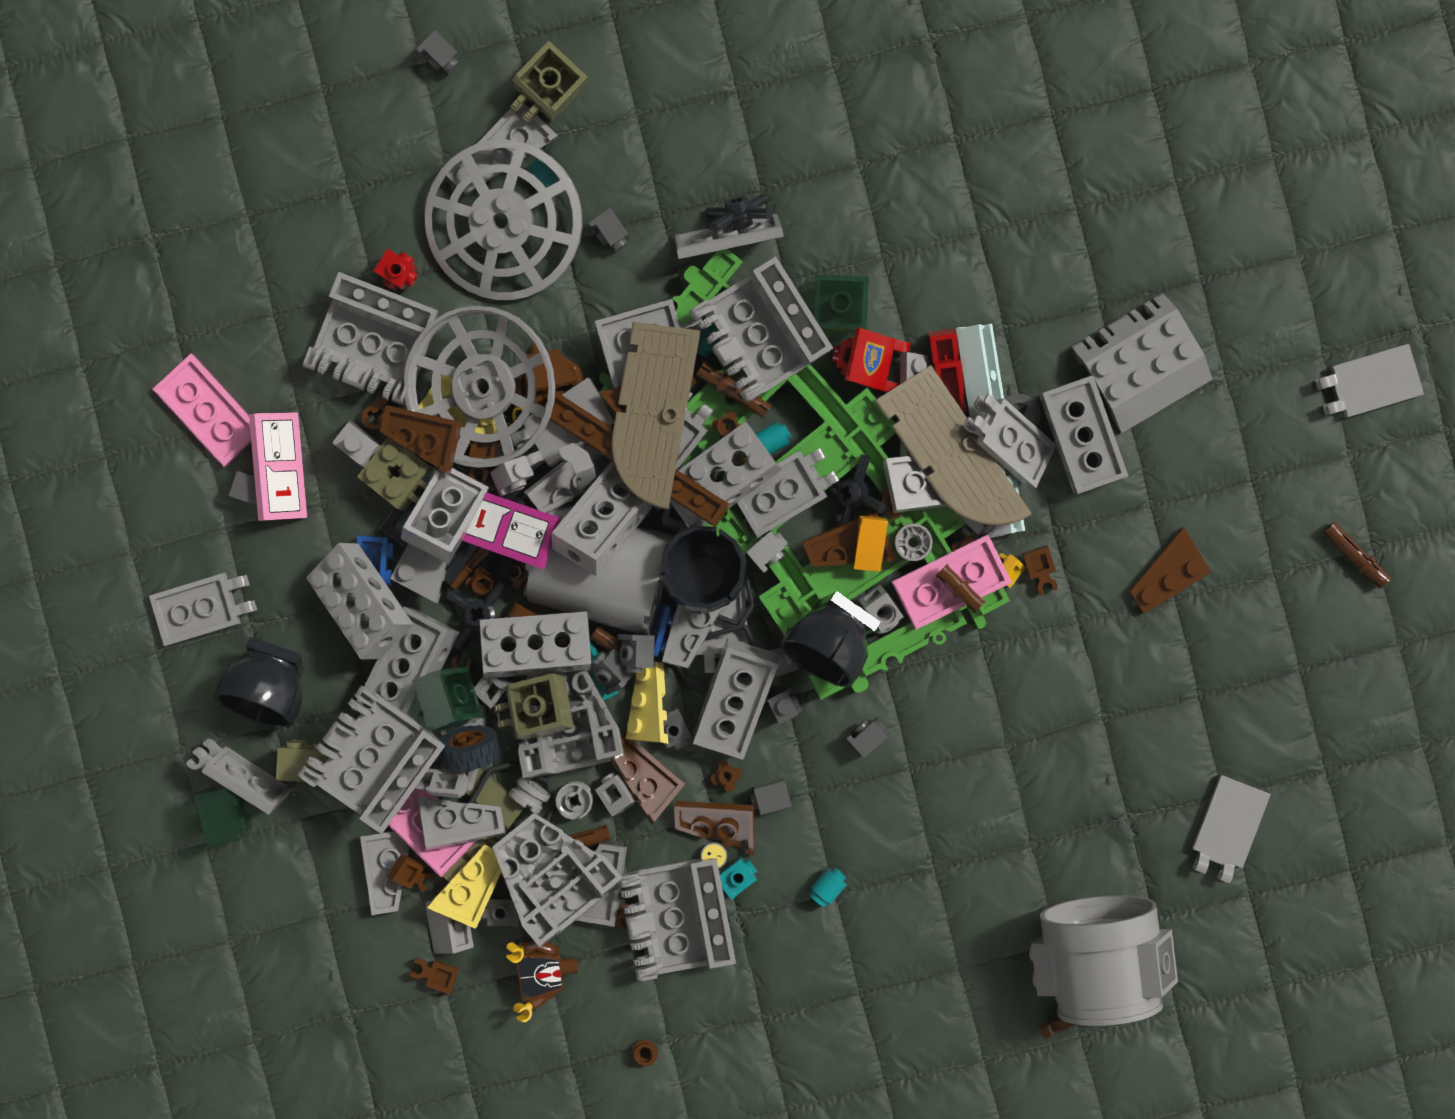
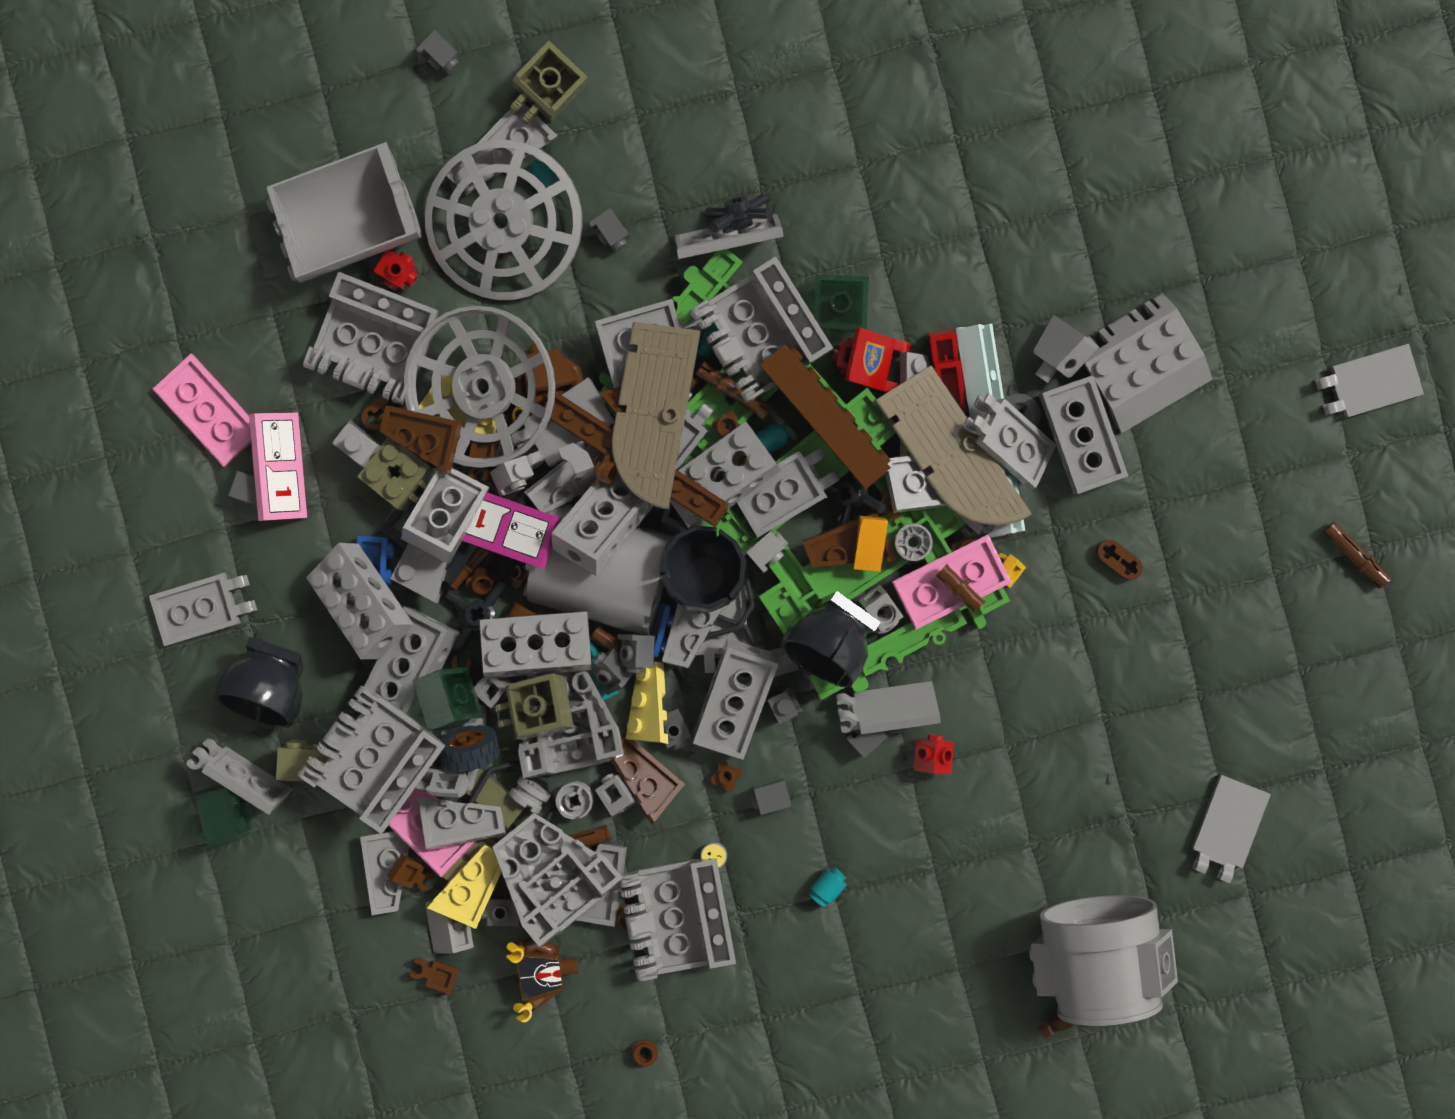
(342, 213): none -> light grey cylinder
(605, 471): none -> reddish brown plate
(723, 822): reddish brown wing -> none
(740, 866): teal brick -> none
(825, 416): none -> reddish brown brick
(889, 708): none -> light grey tile
(933, 755): none -> red brick
(1040, 565): reddish brown plate -> none
(1062, 349): none -> light grey torso
(1123, 554): none -> reddish brown beam
(1171, 572): reddish brown wing -> none

